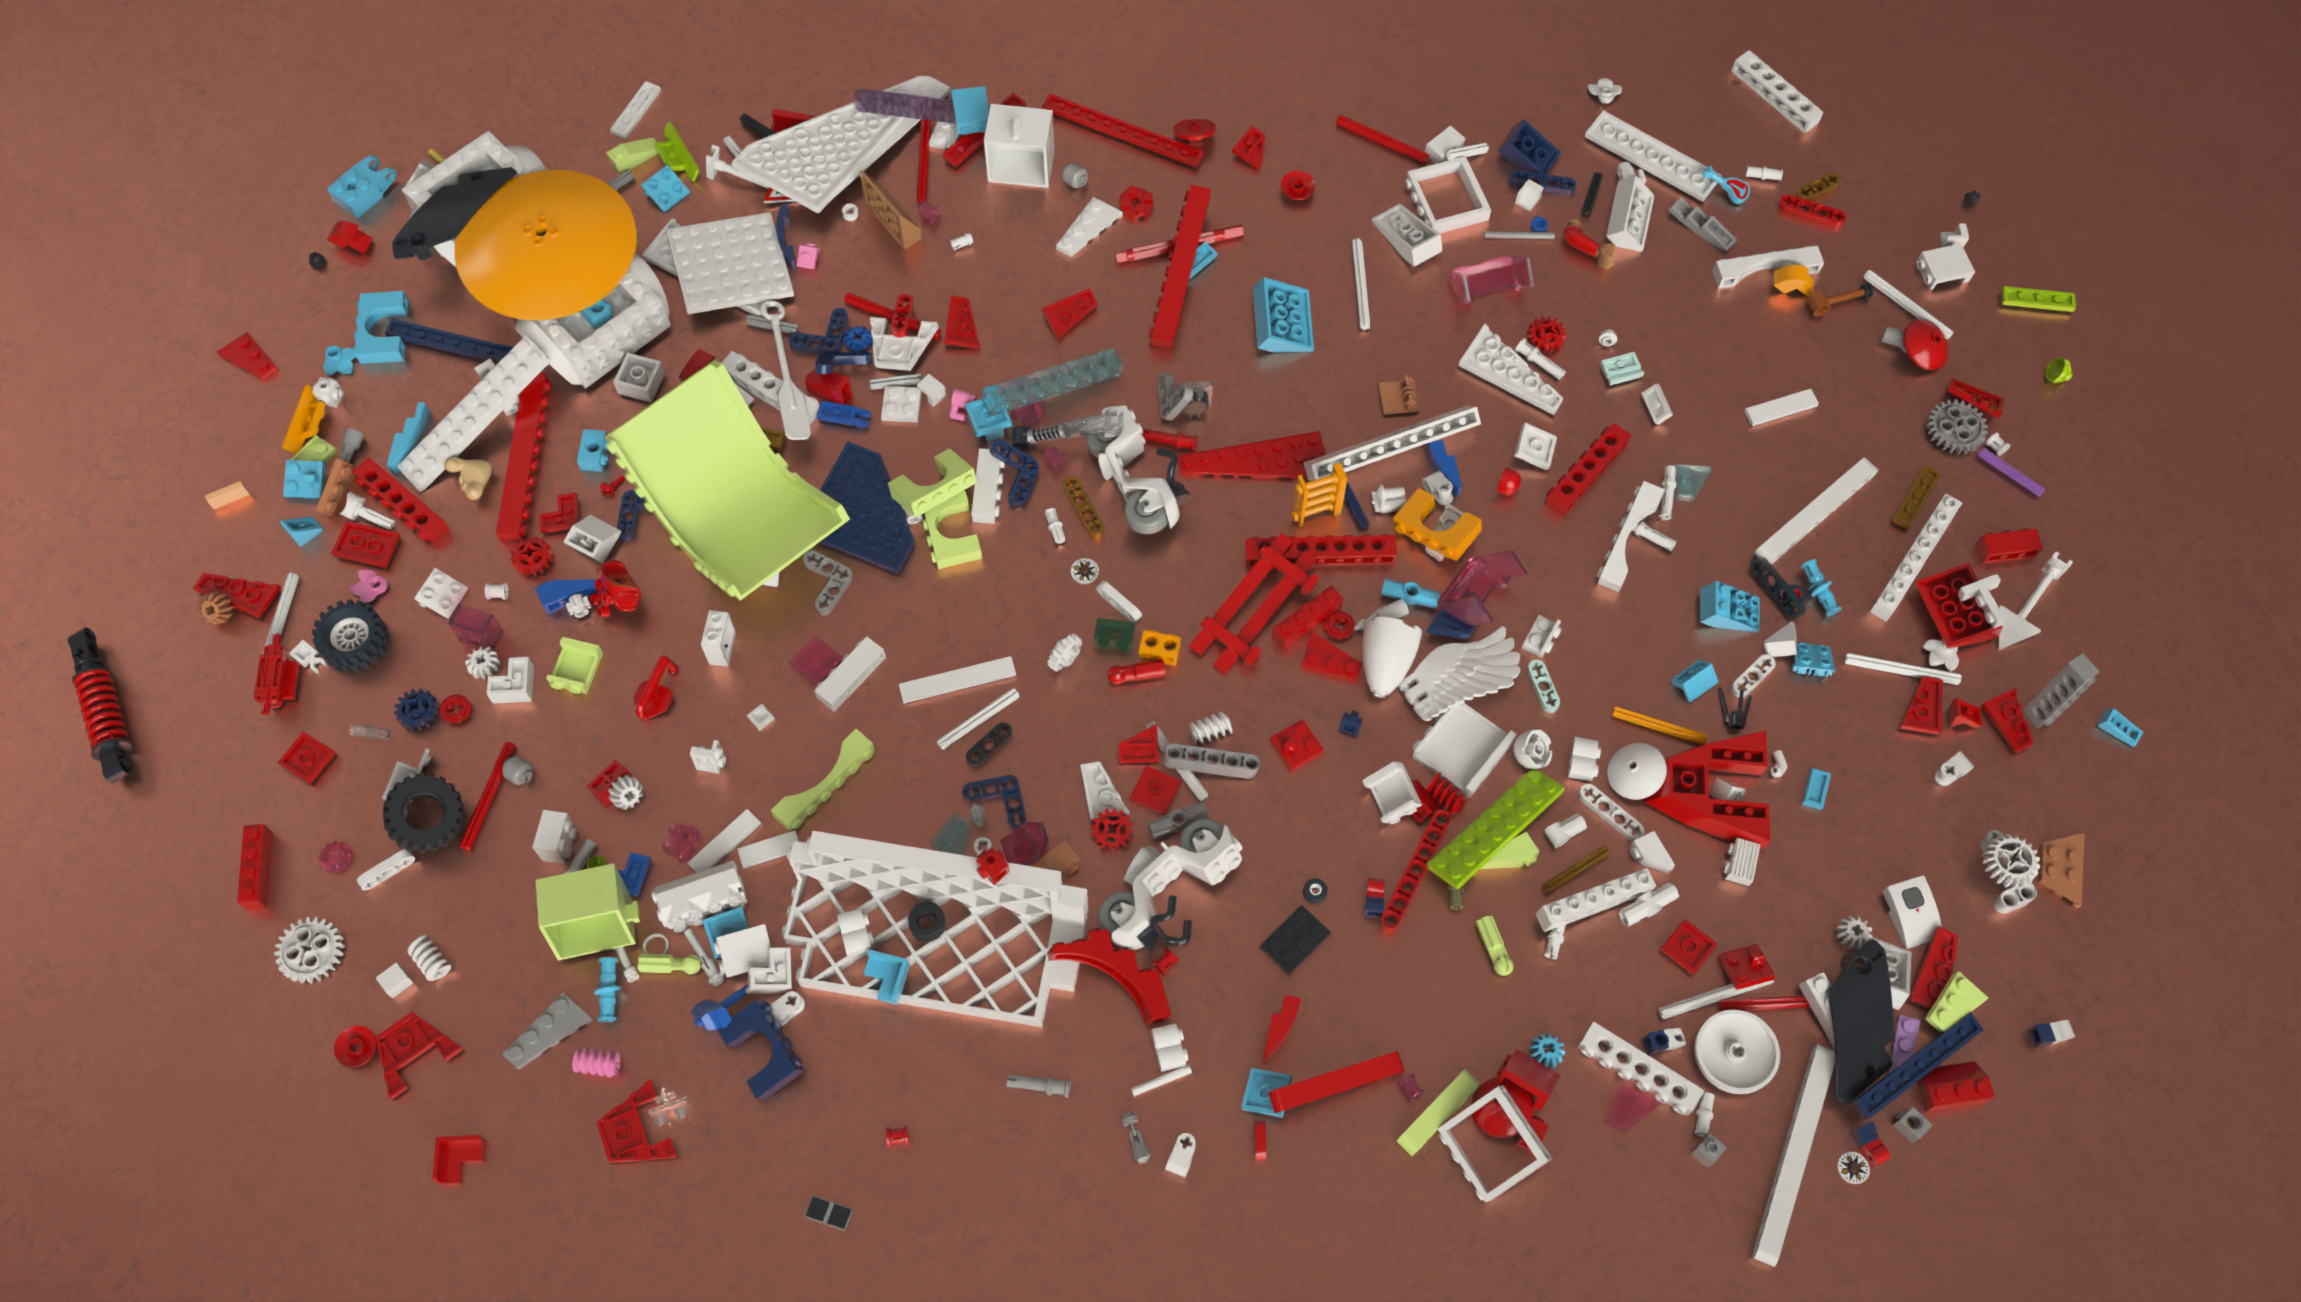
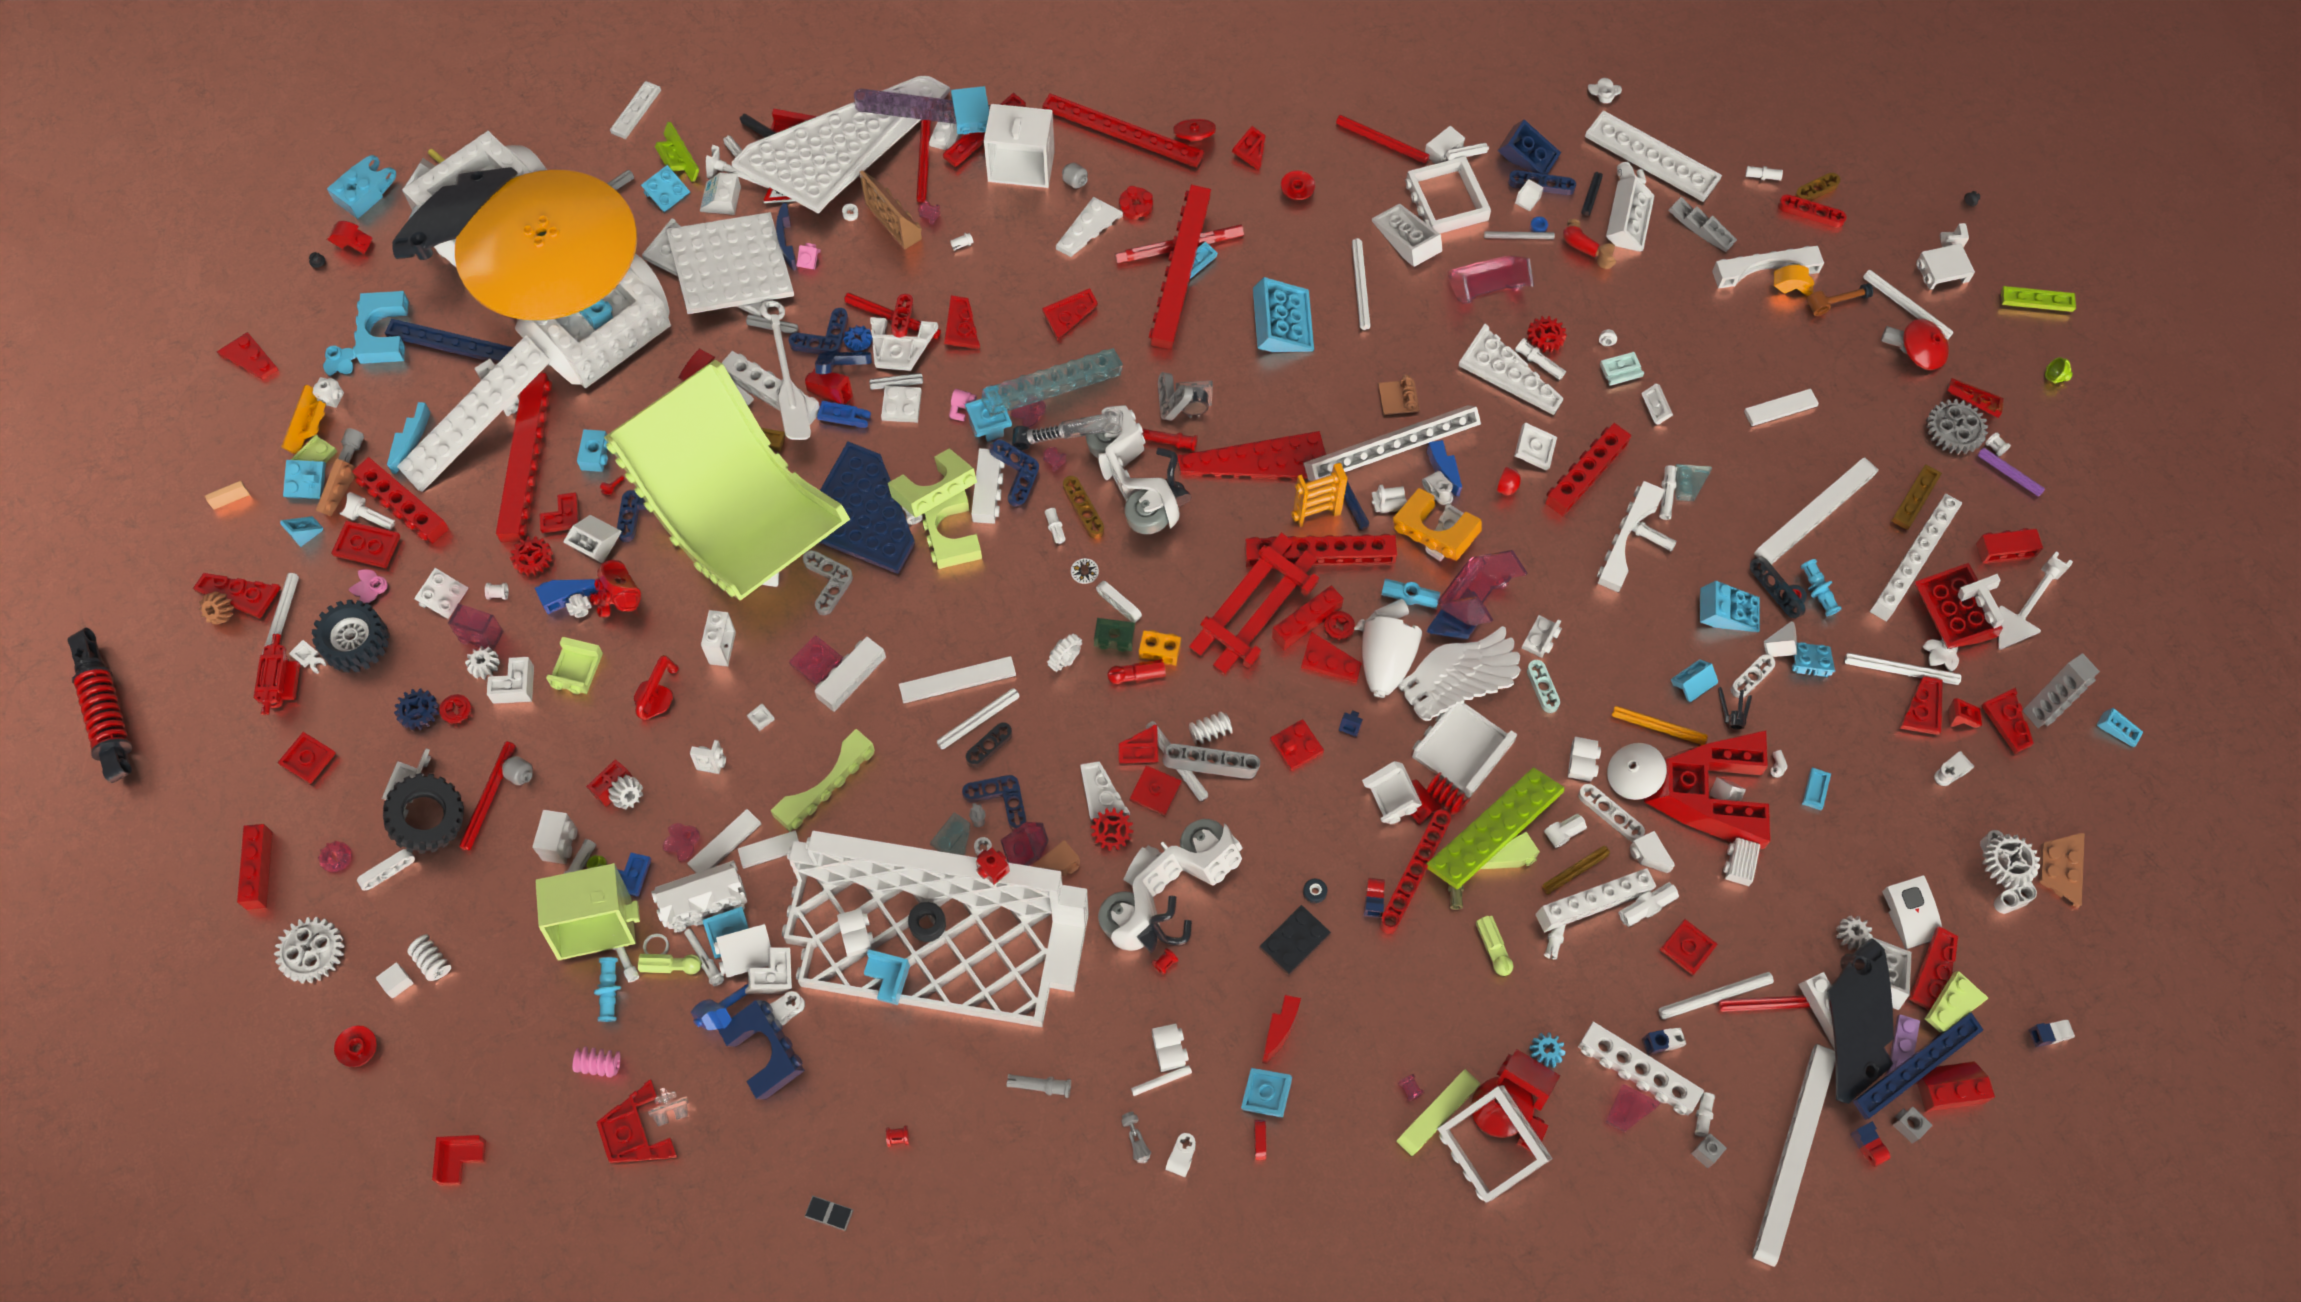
(369, 731): clear axle -> none
(406, 1042): red wing -> none
(473, 475): tan head -> none
(553, 1025): light grey wing -> none
(631, 154): yellowish green slope -> none
(639, 377): white brick -> none
(721, 194): none -> white slope
(933, 389): white panel -> none
(1121, 964): red arch -> none
(1166, 825): light grey piece -> none
(1336, 1082): red beam -> none
(1532, 749): white cylinder -> none
(1736, 188): medium azure piece -> none
(1737, 1052): white dish -> none
(1746, 966): red hinge -> none
(1777, 91): white brick -> none
(1853, 1167): piece -> none

